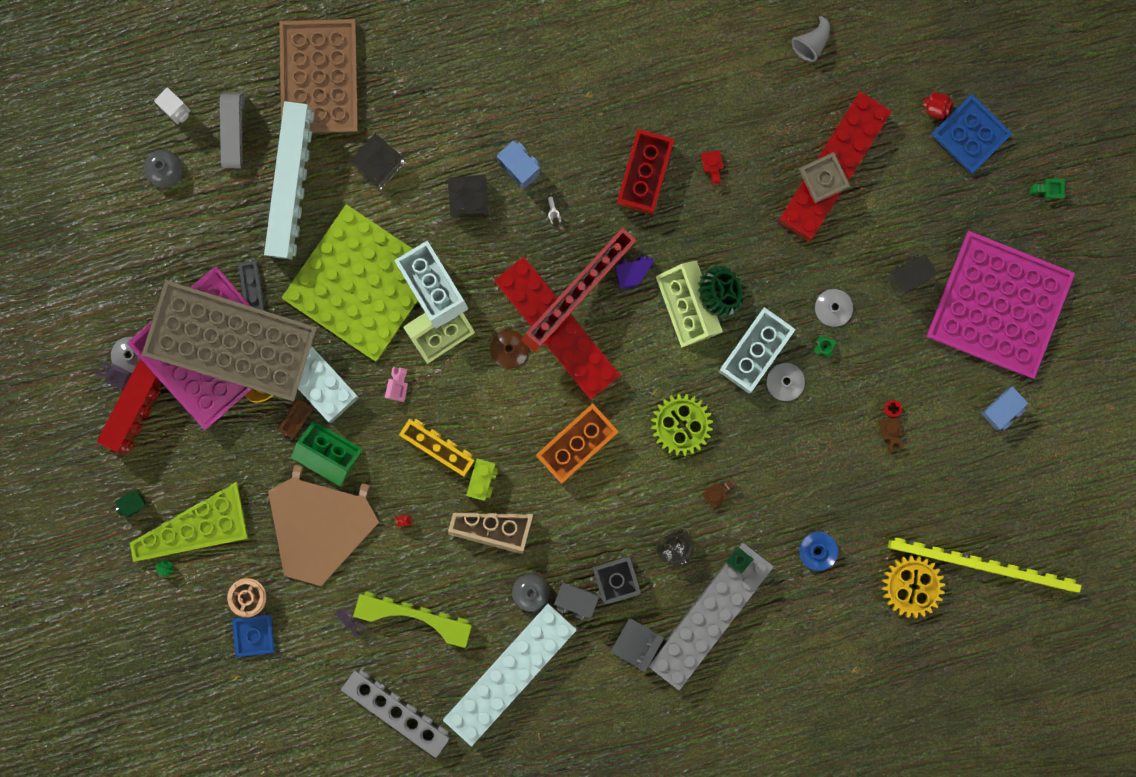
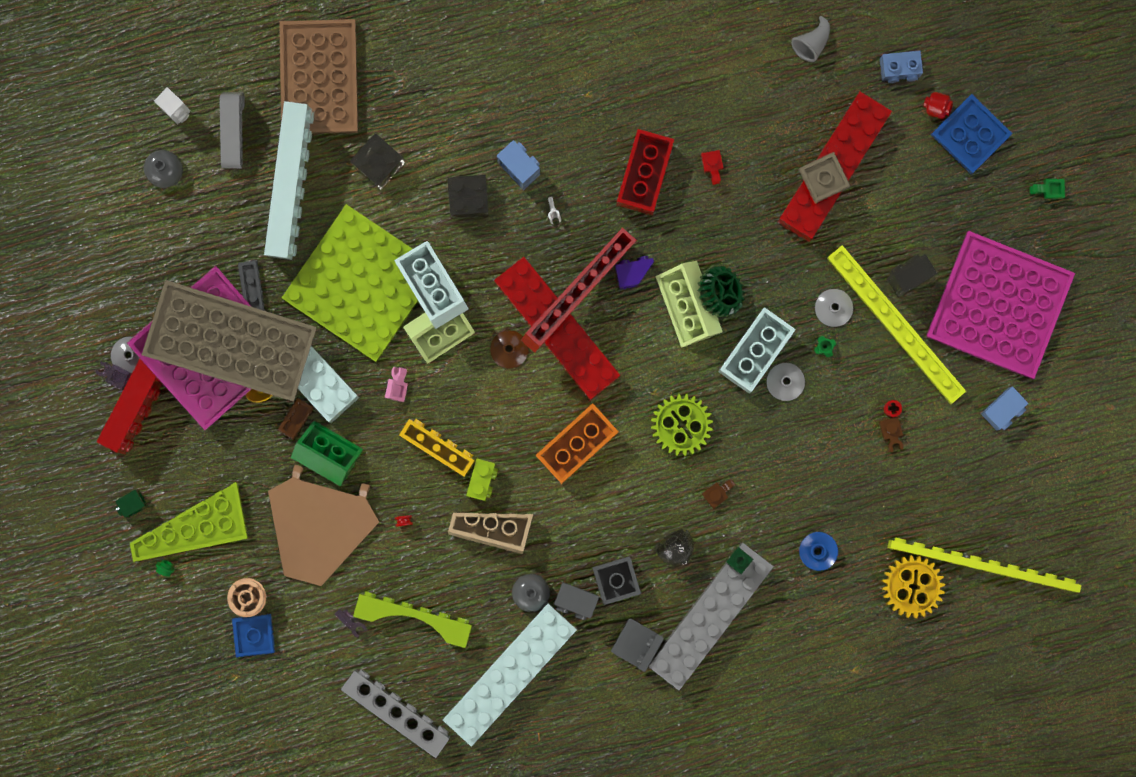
(896, 324): none -> neon yellow plate
(901, 66): none -> medium blue brick

